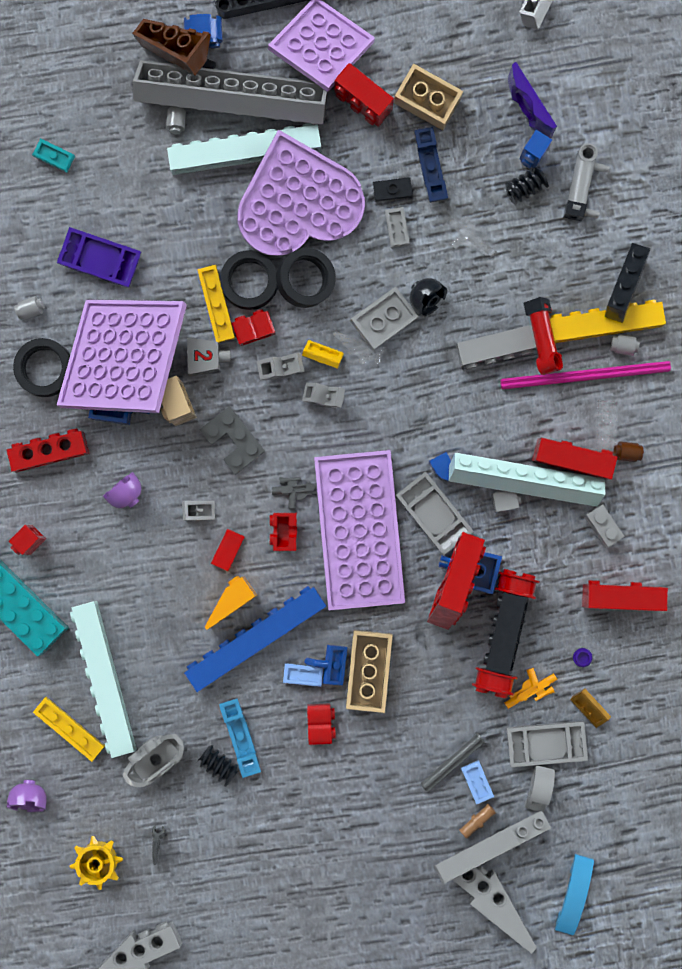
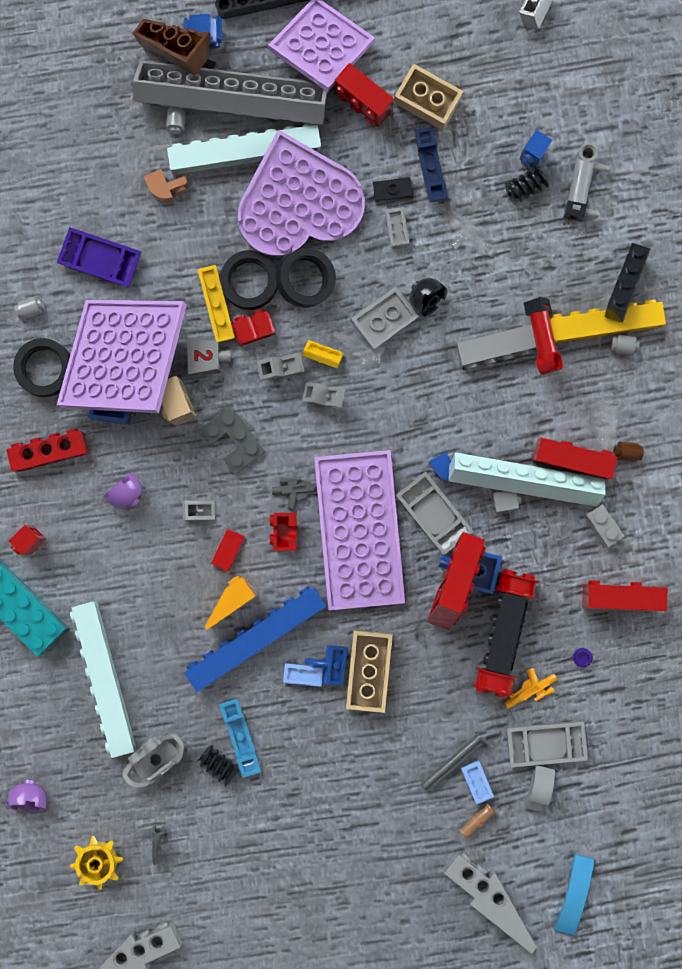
(53, 155): teal plate -> none
(69, 729): yellow plate -> none
(161, 189): none -> nougat brick
(320, 723): red brick -> none
(492, 847): light grey brick -> none
(529, 102): dark purple slope -> none
(584, 375): dark pink axle -> none
(590, 708): pearl gold plate -> none

